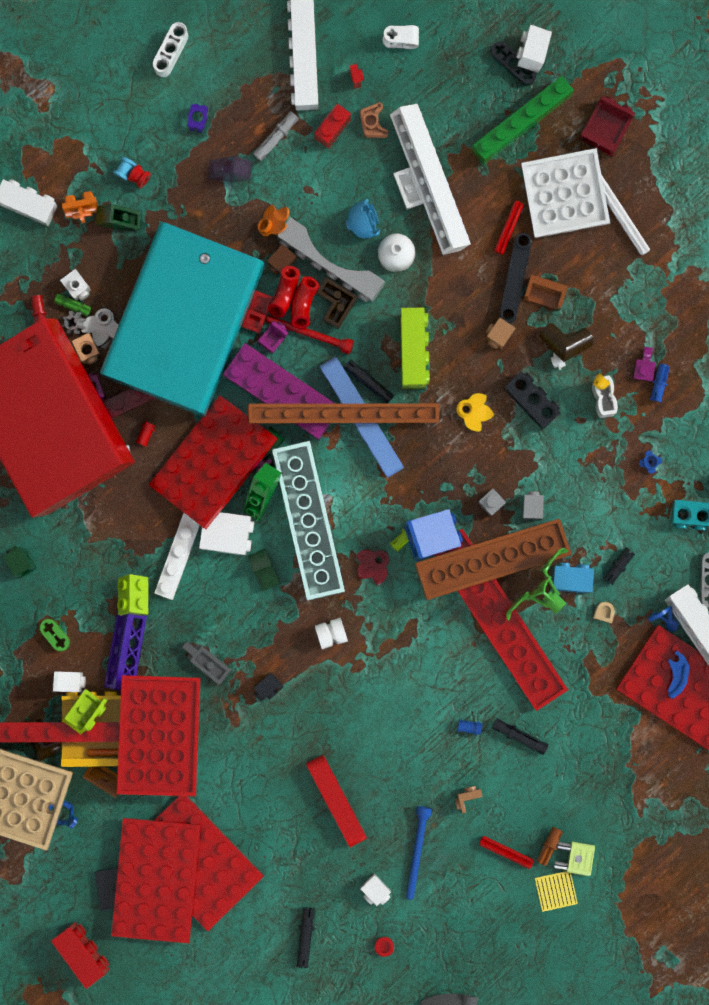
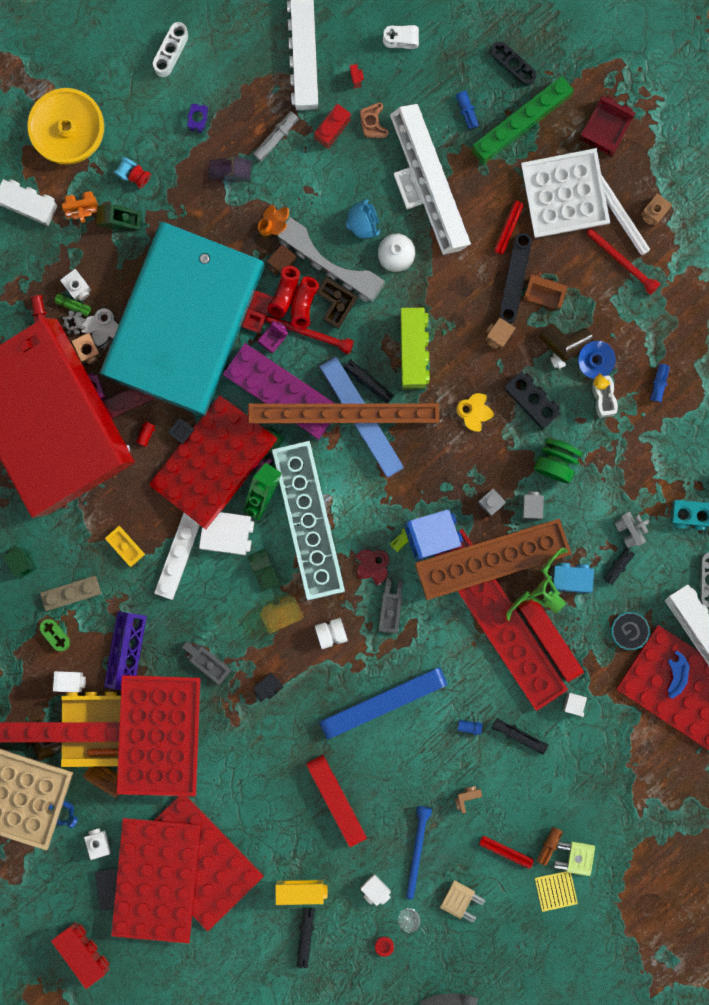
(65, 126): none -> yellow dish
(71, 593): none -> dark tan plate
(84, 711): lime bracket -> none
(97, 844): none -> white brick
(125, 546): none -> yellow plate
(132, 595): lime bracket -> none
(181, 431): none -> black plate
(281, 615): none -> clear yellow brick
(301, 892): none -> yellow window
(383, 703): none -> blue beam
(391, 608): none -> dark grey hinge
(409, 920): none -> clear hat
(458, 899): none -> tan piece
(467, 110): none -> blue axle
(534, 48): white brick -> none
(551, 639): none -> red beam
(558, 460): none -> green wheel
(574, 704): none -> white panel
(604, 612): tan tile -> none
(605, 356): none -> blue dish
(628, 521): none -> light grey hips
(630, 631): none -> black tile
(644, 368): magenta plate -> none
(645, 461): blue plate -> none
(649, 284): none -> red piece
(656, 210): none -> medium nougat brick
(671, 624): blue piece -> none

